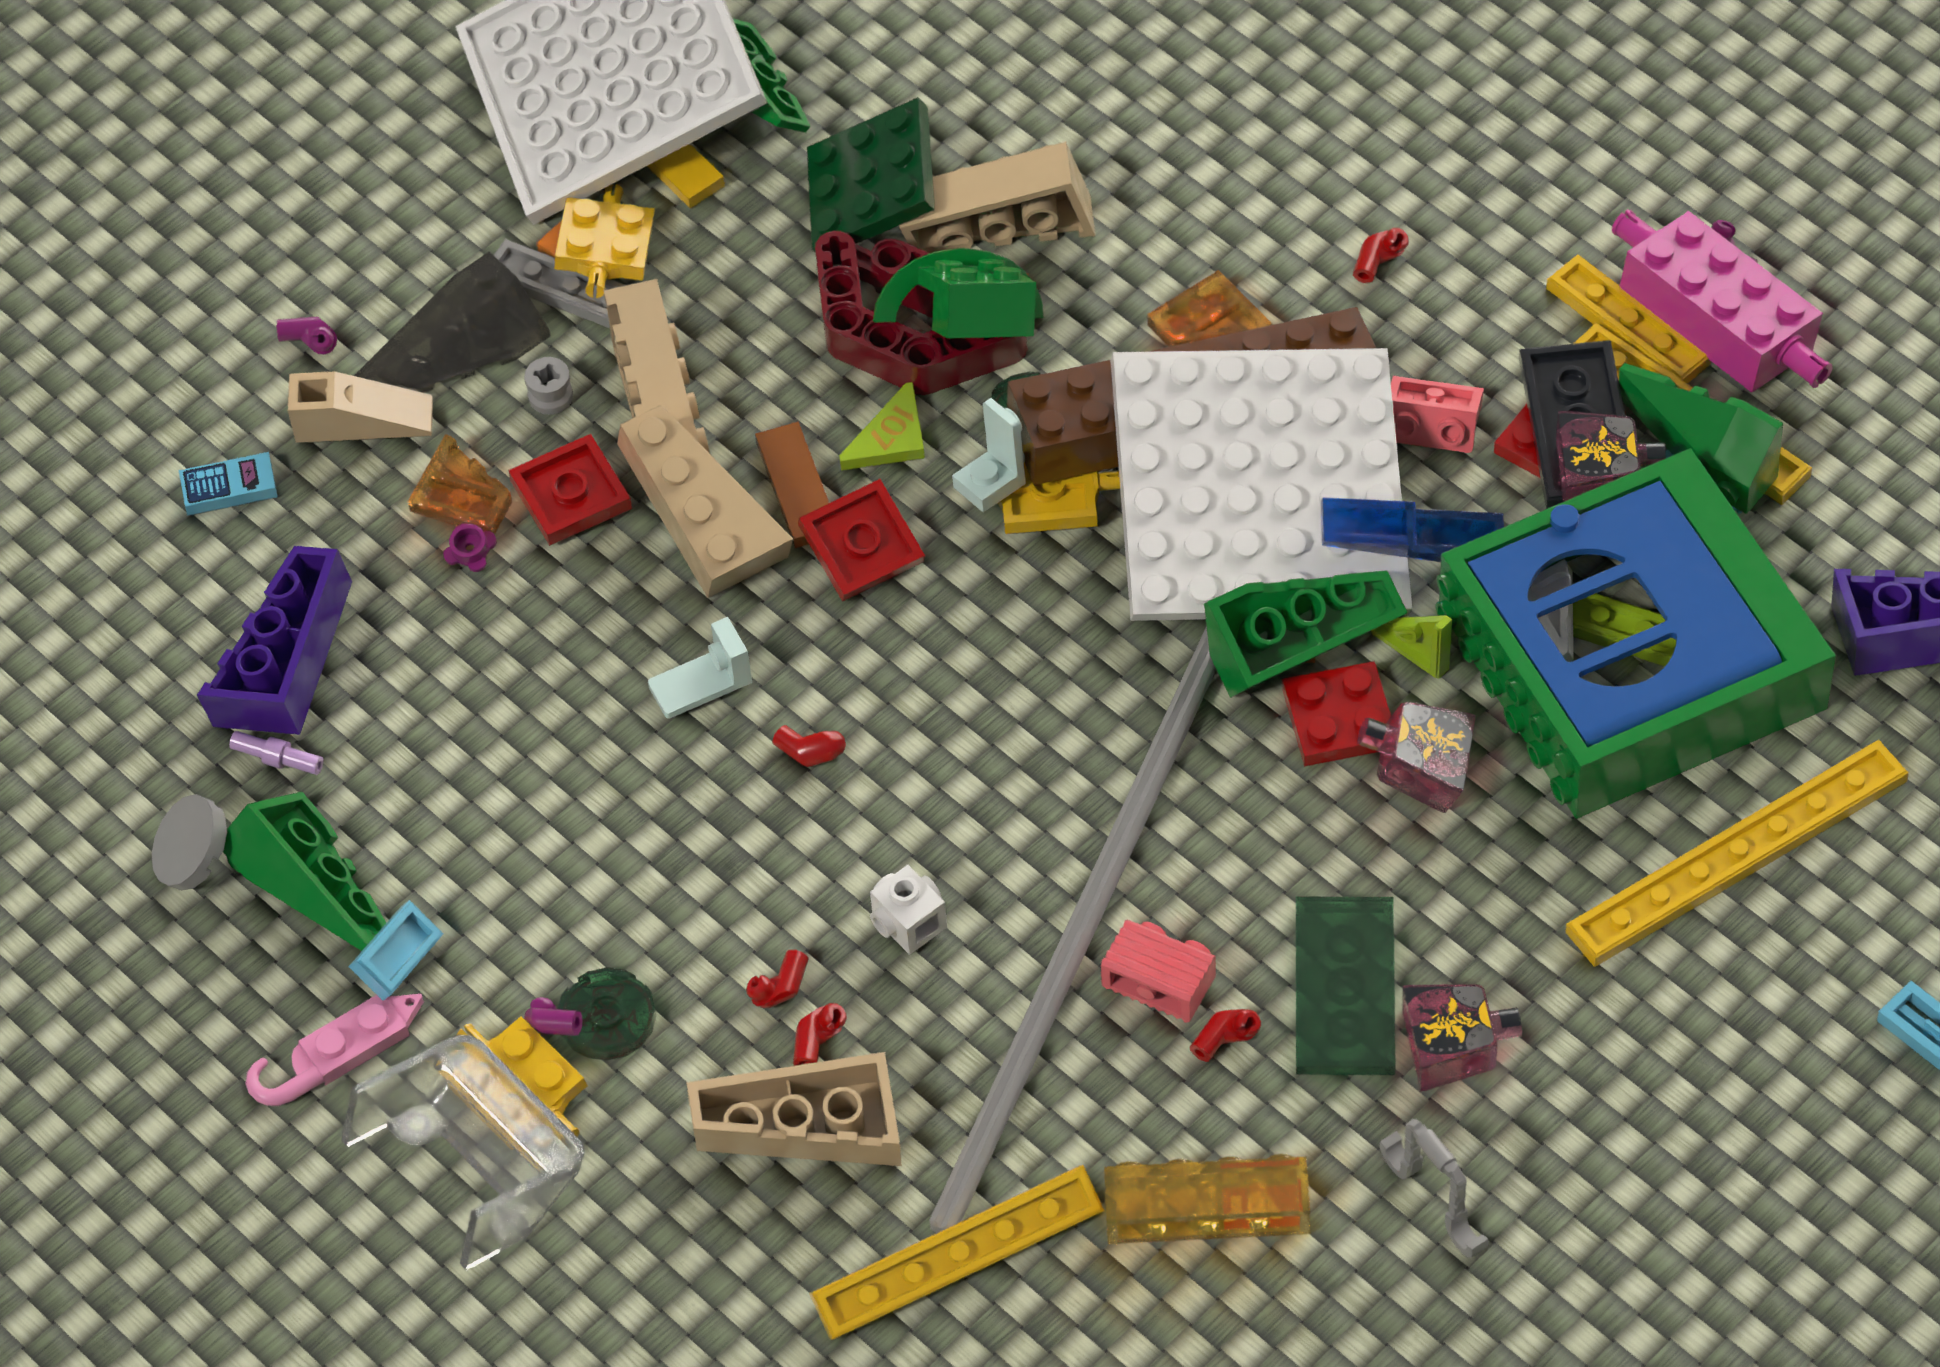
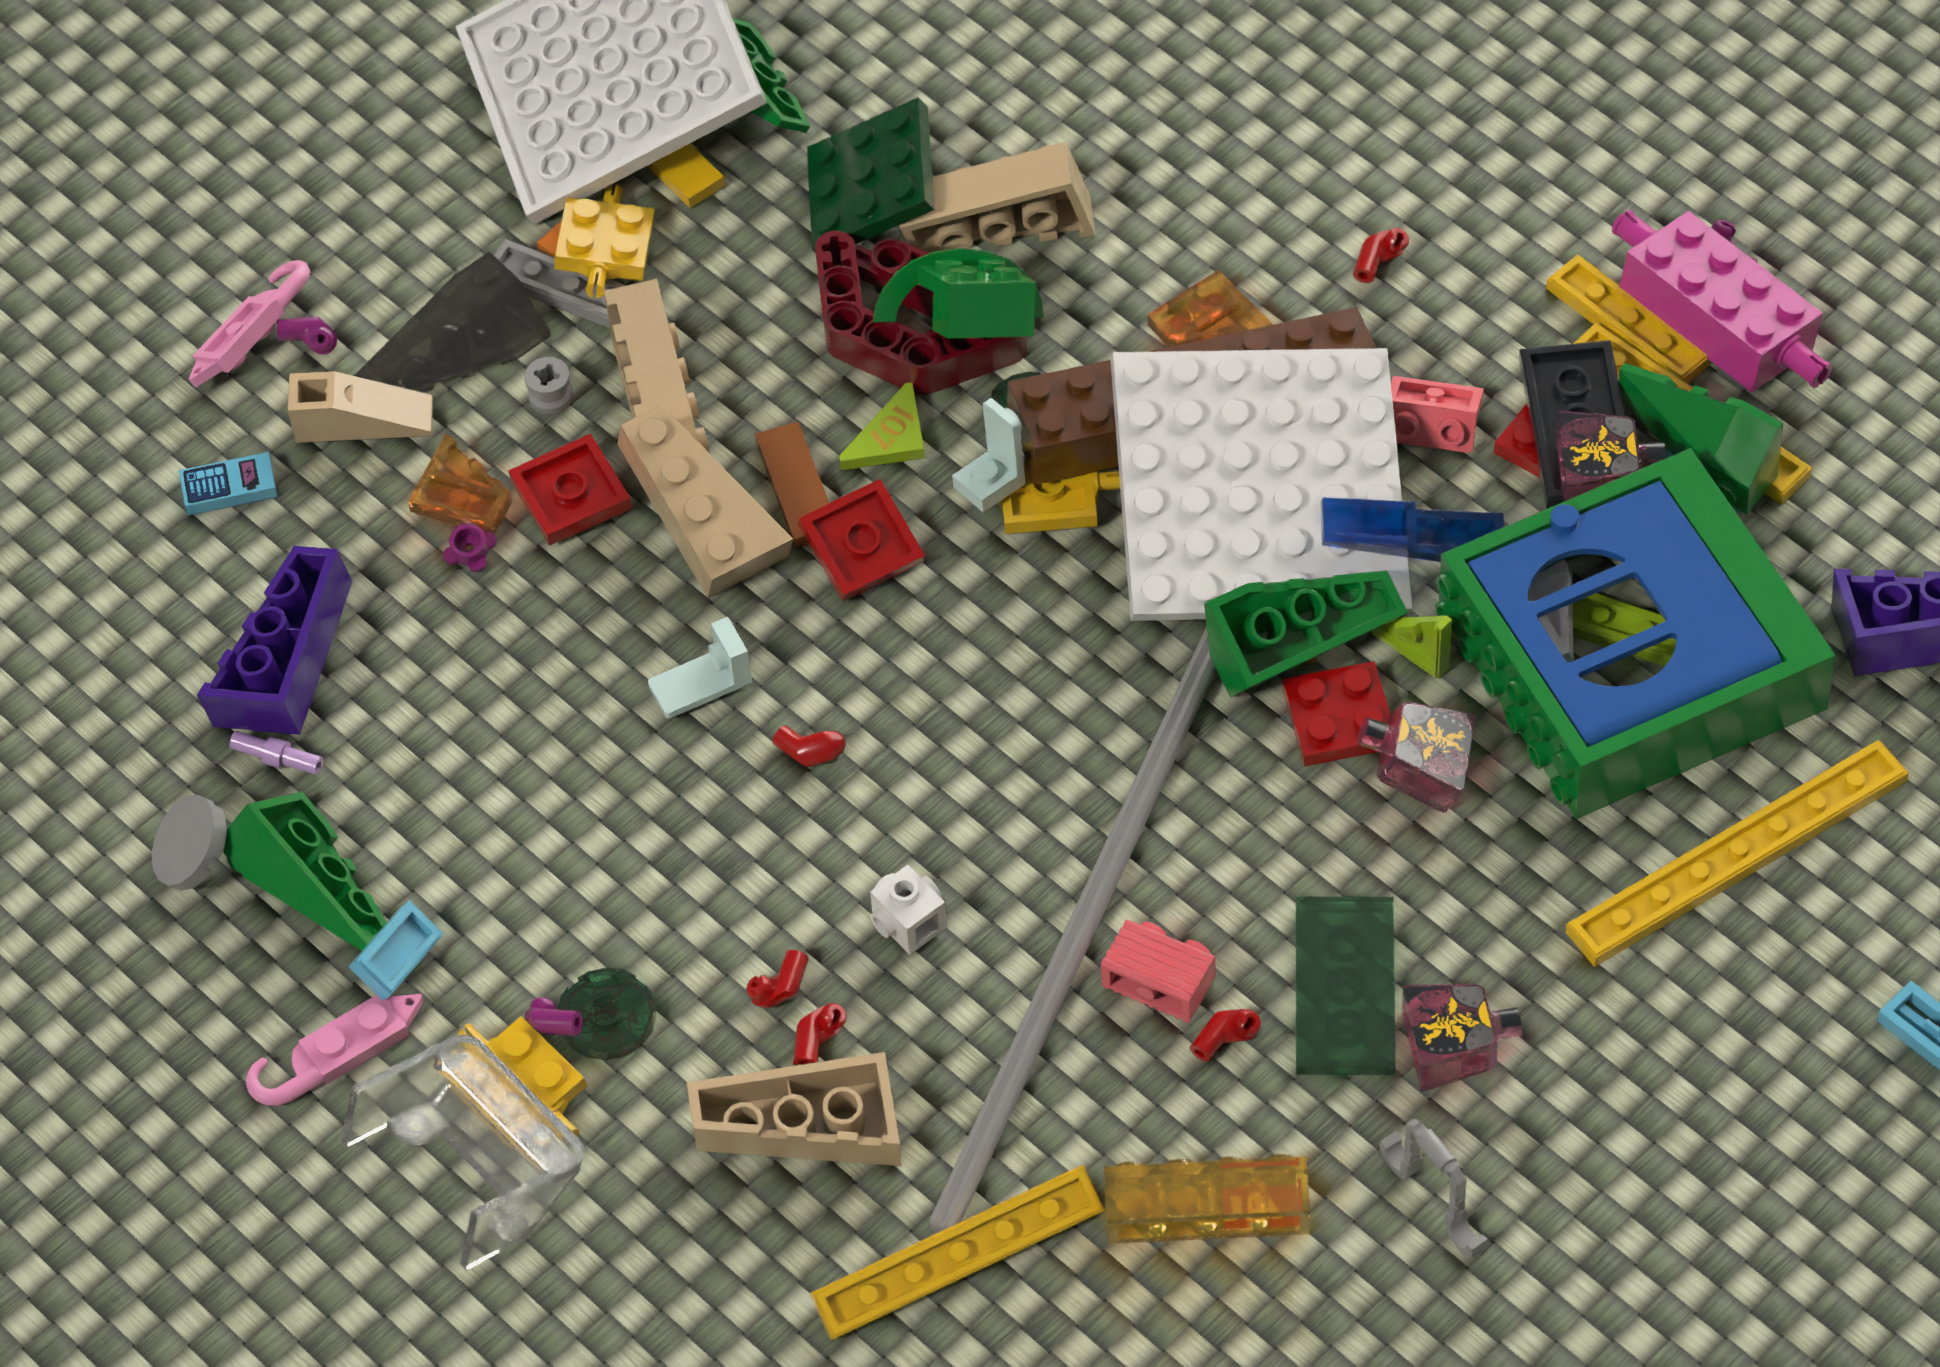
(248, 324): none -> bright pink plate

